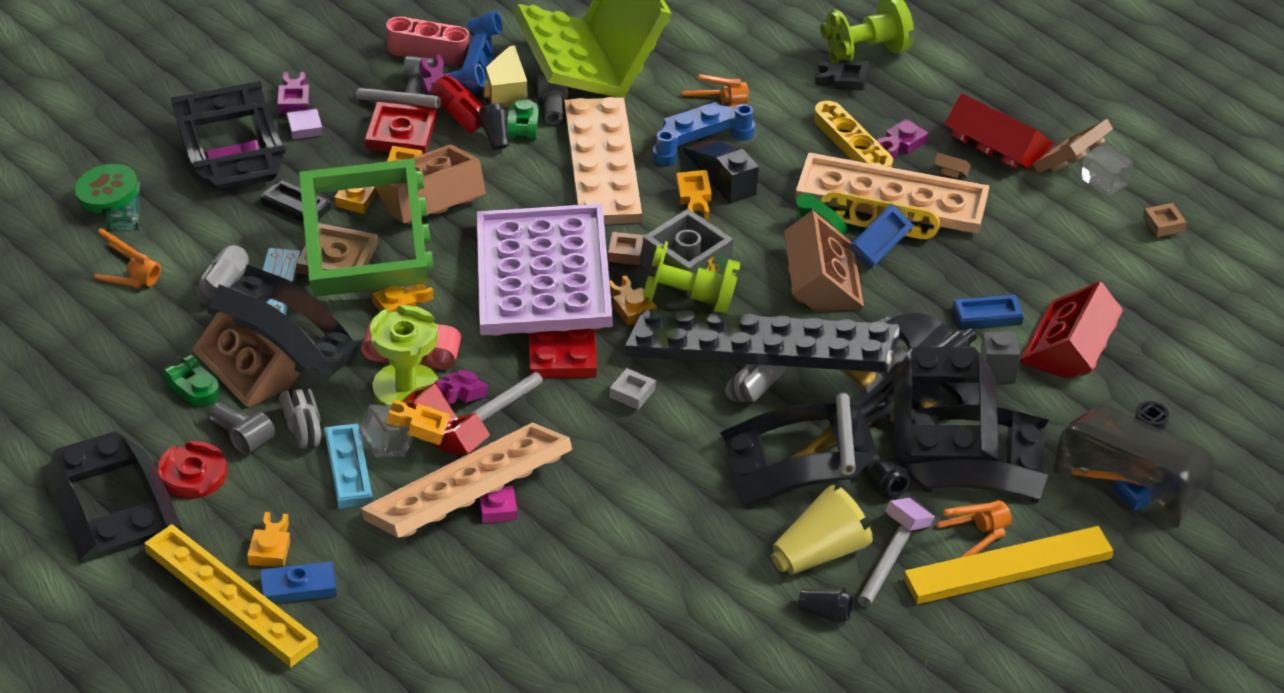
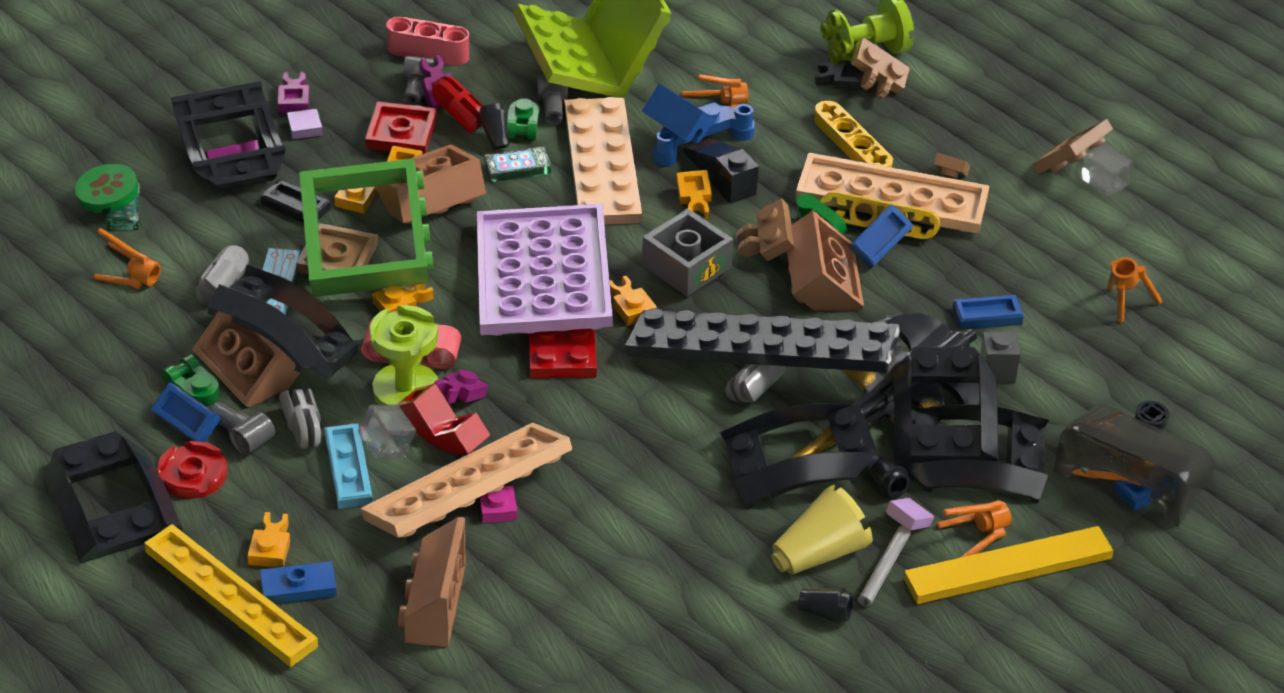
(185, 413): none -> blue tile
(398, 97): light grey piece -> none
(422, 422): light orange plate -> none
(435, 586): none -> nougat slope
(480, 53): blue plate -> none
(505, 79): light yellow slope -> none
(509, 396): light grey piece -> none
(517, 164): none -> clear green tile
(625, 248): medium nougat plate -> none
(632, 388): light grey plate -> none
(678, 114): none -> blue hinge
(704, 284): lime piece -> none
(770, 235): none -> medium nougat hinge
(845, 434): light grey piece -> none
(880, 67): none -> medium nougat hinge
(903, 137): magenta plate -> none
(996, 133): red slope -> none
(1073, 332): red slope -> none
(1126, 275): none -> orange plant
(1164, 220): medium nougat plate -> none

